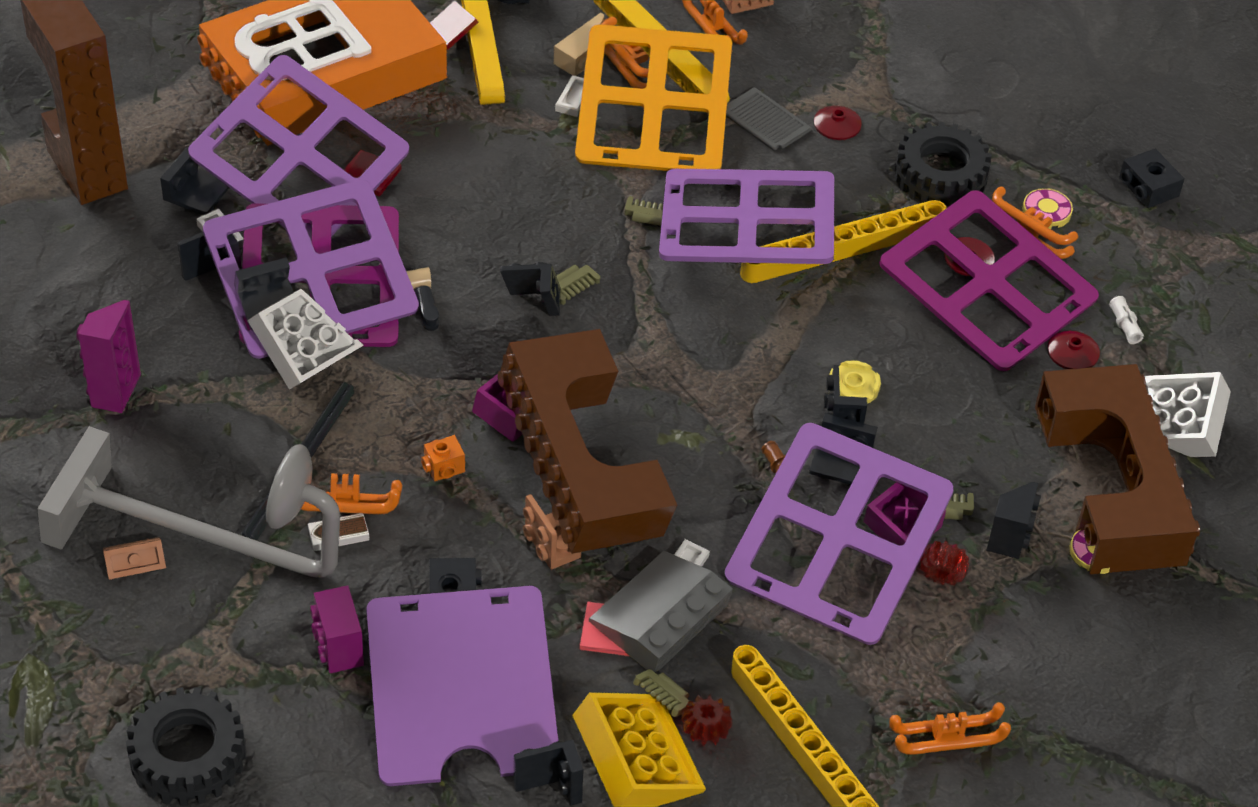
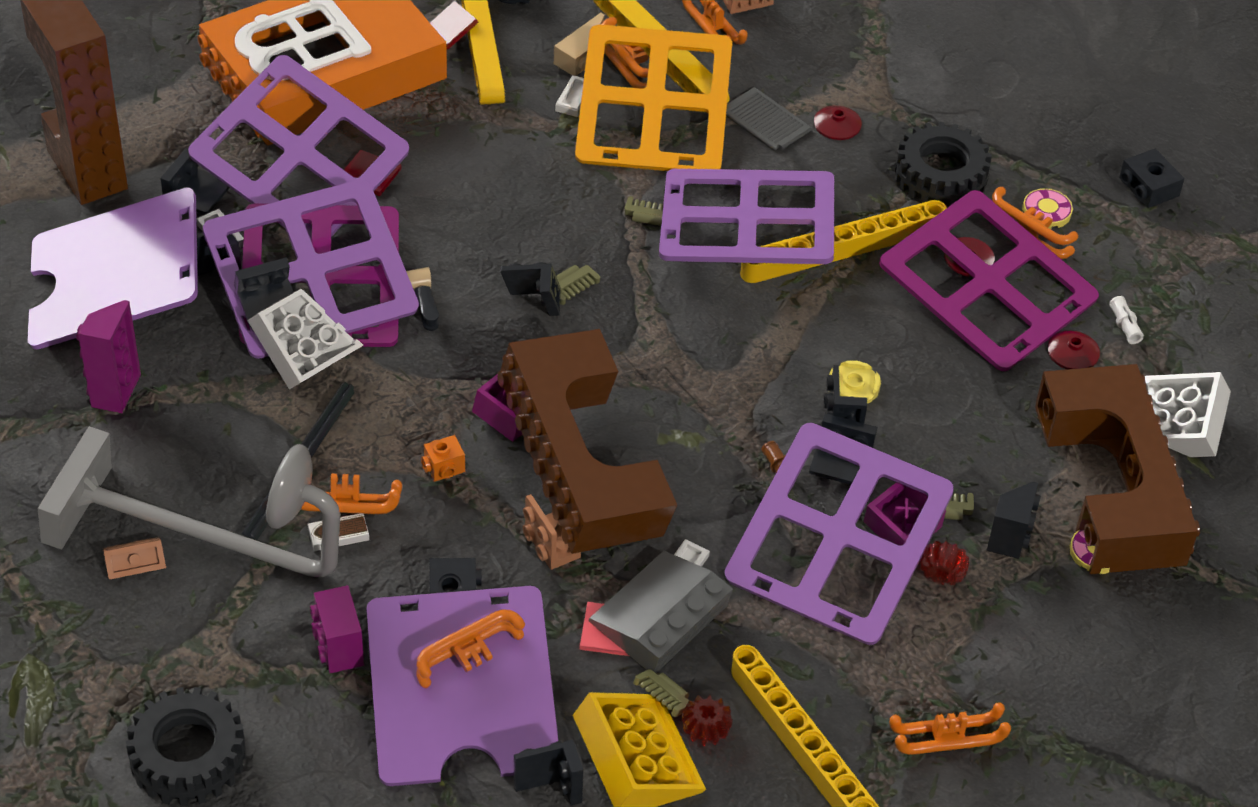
(114, 258): none -> door
(468, 643): none -> orange piece

